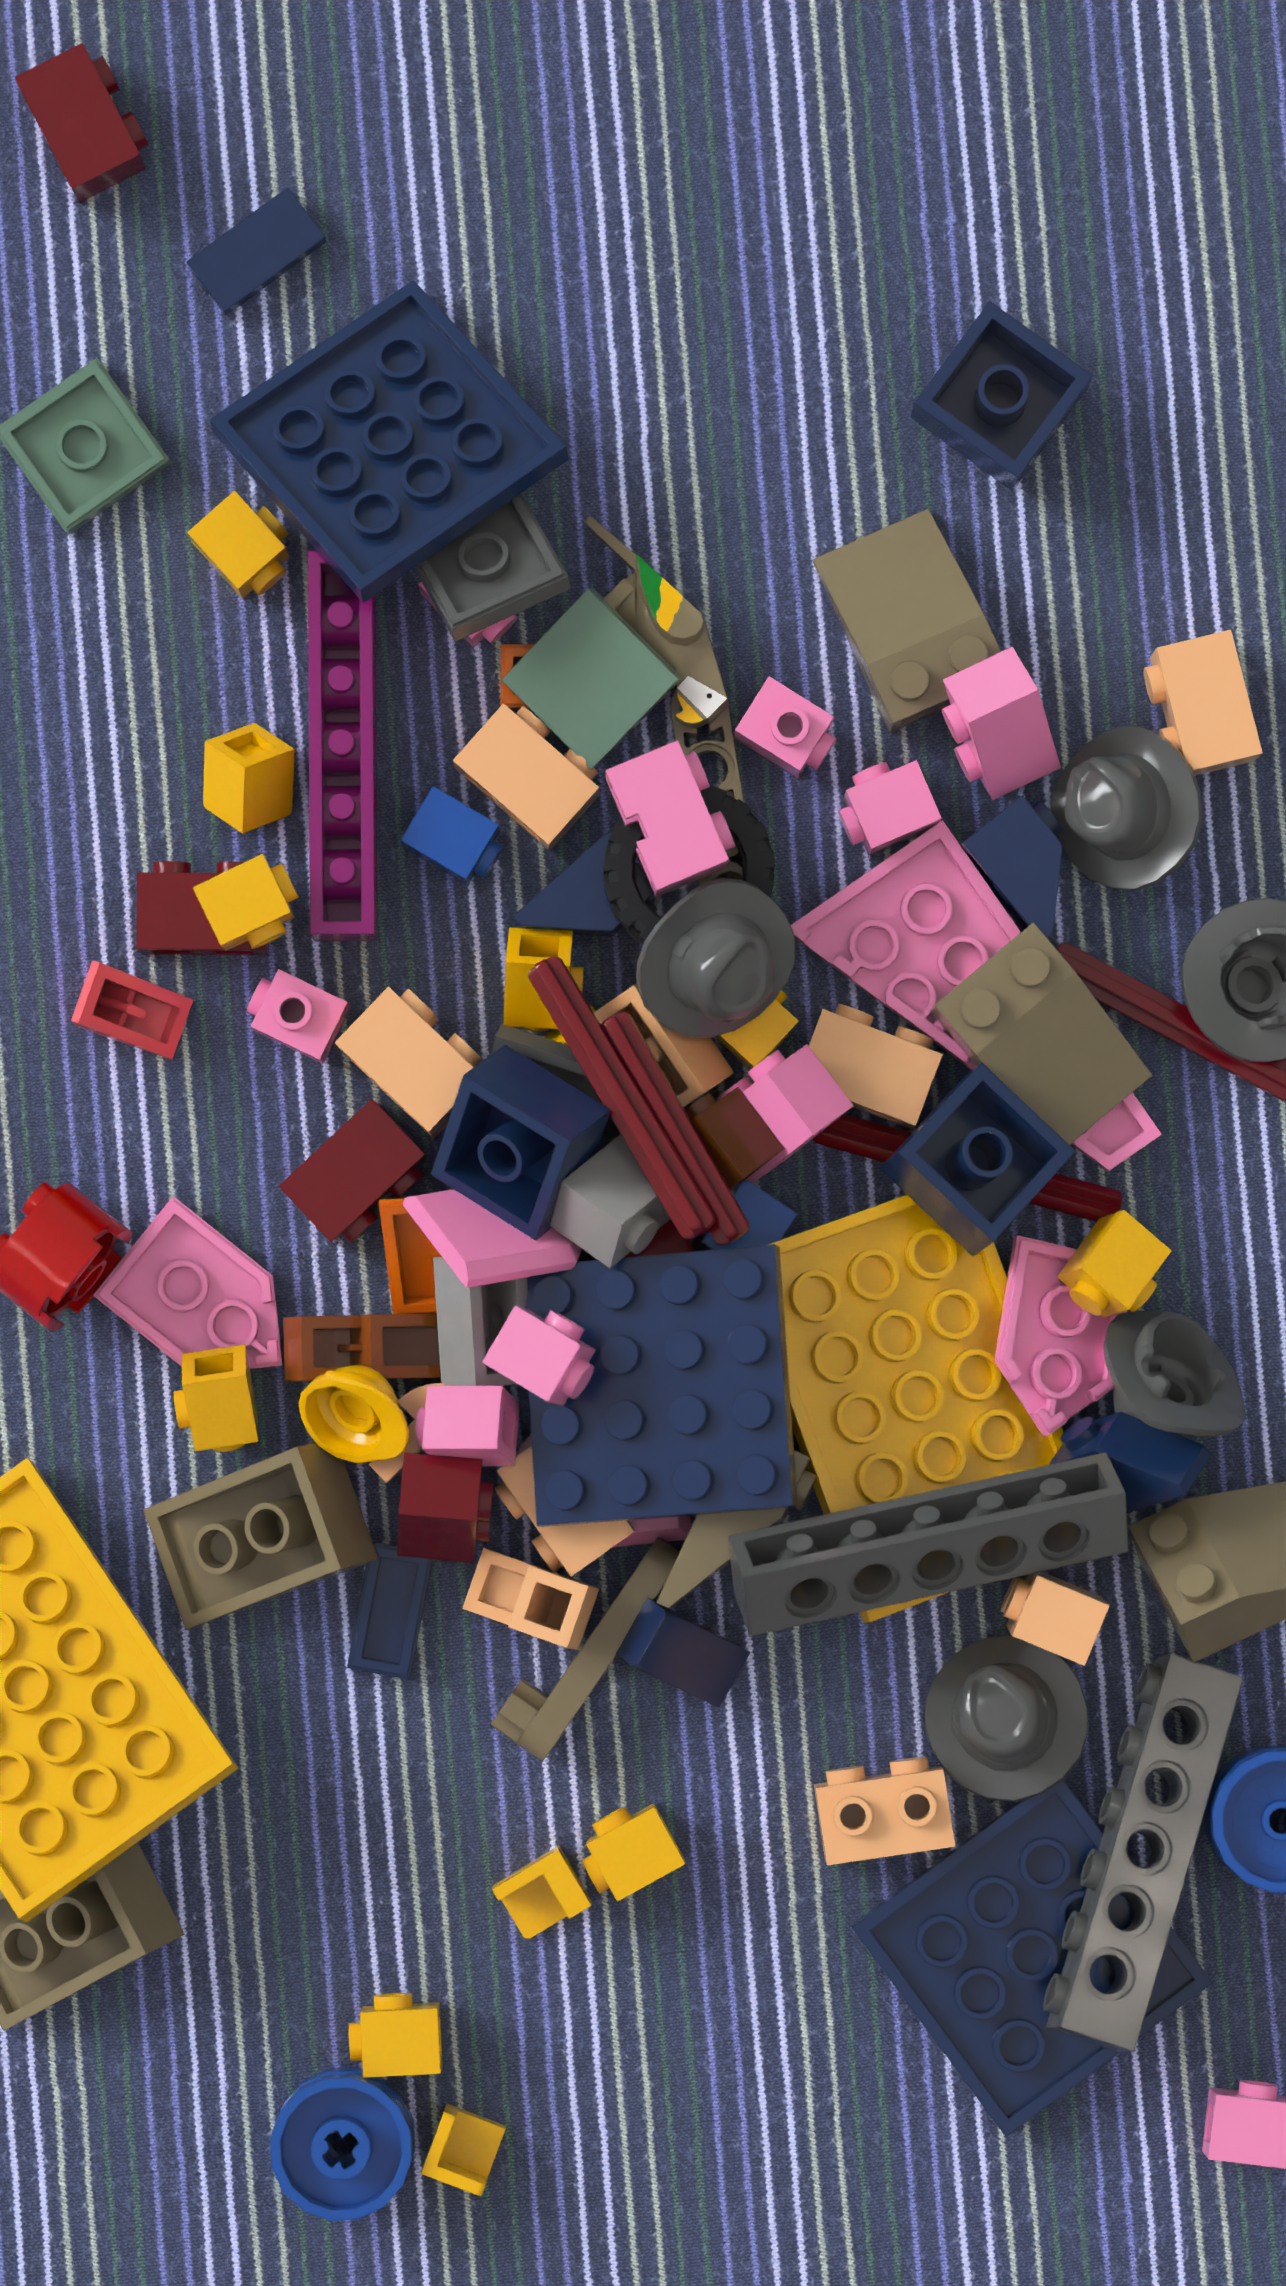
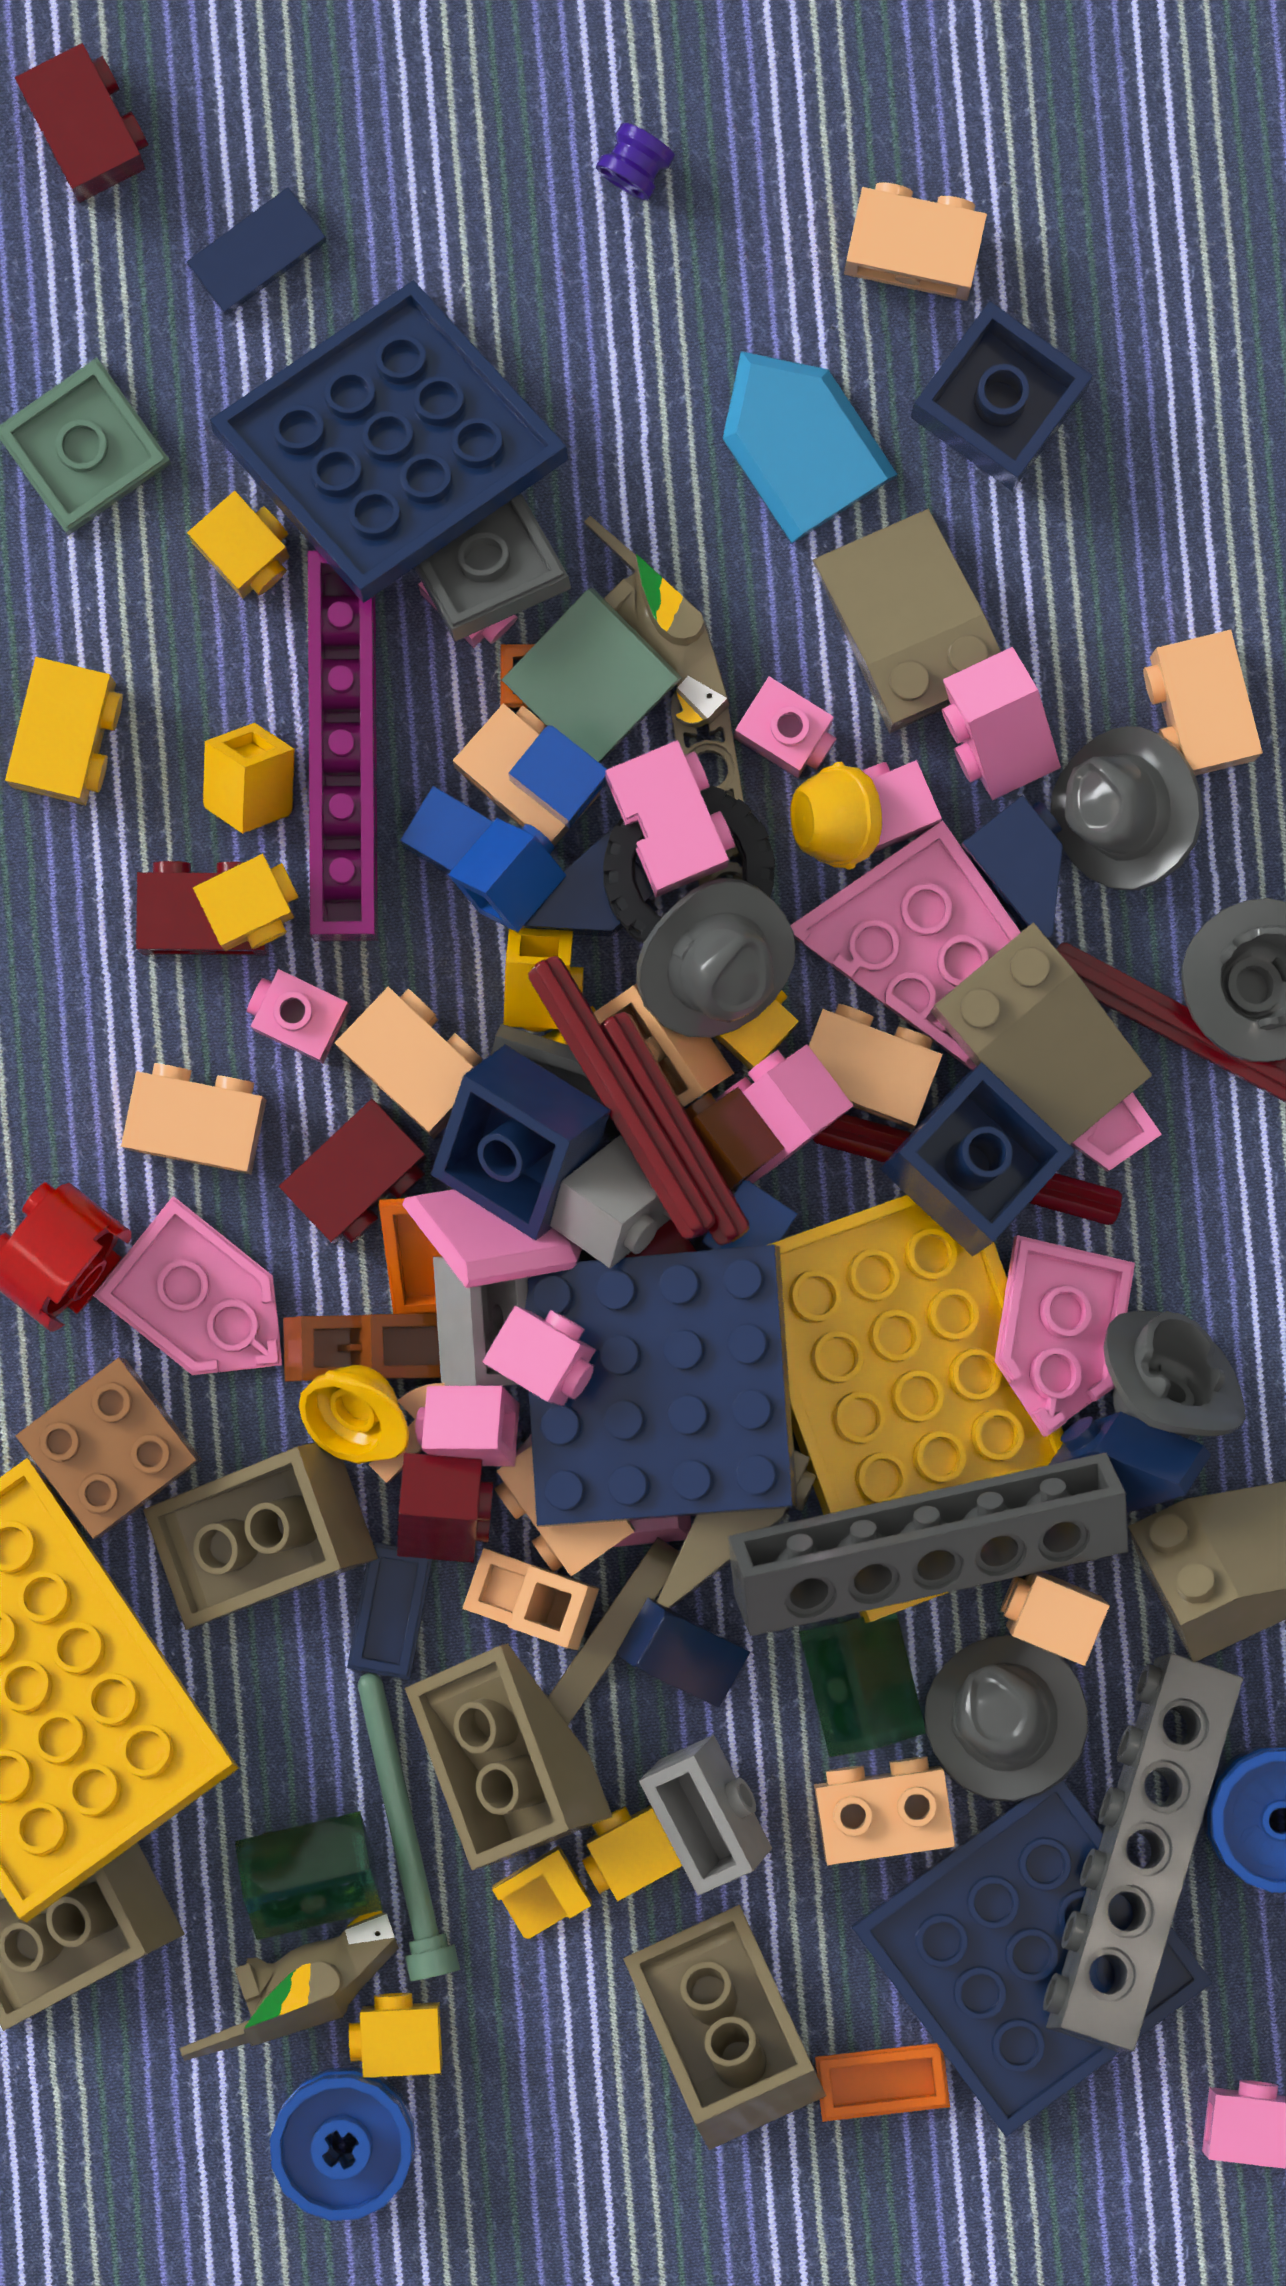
(63, 731): none -> yellow brick
(108, 1447): none -> medium nougat brick
(131, 1010): coral slope -> none
(193, 1119): none -> light nougat brick
(217, 1399): yellow brick -> none
(305, 1985): none -> dark tan animal
(307, 1869): none -> clear green brick
(429, 1949): none -> sand green piece
(463, 2149): yellow panel -> none
(504, 1758): none -> dark tan slope
(508, 873): none -> blue brick
(559, 775): none -> blue panel
(635, 161): none -> dark purple wheel
(706, 1814): none -> light grey brick
(724, 2027): none -> dark tan slope
(801, 443): none -> dark azure tile
(837, 816): none -> yellow hat
(862, 1684): none -> clear green brick
(882, 2081): none -> orange tile
(915, 241): none -> light nougat brick
(1114, 1266): yellow brick -> none

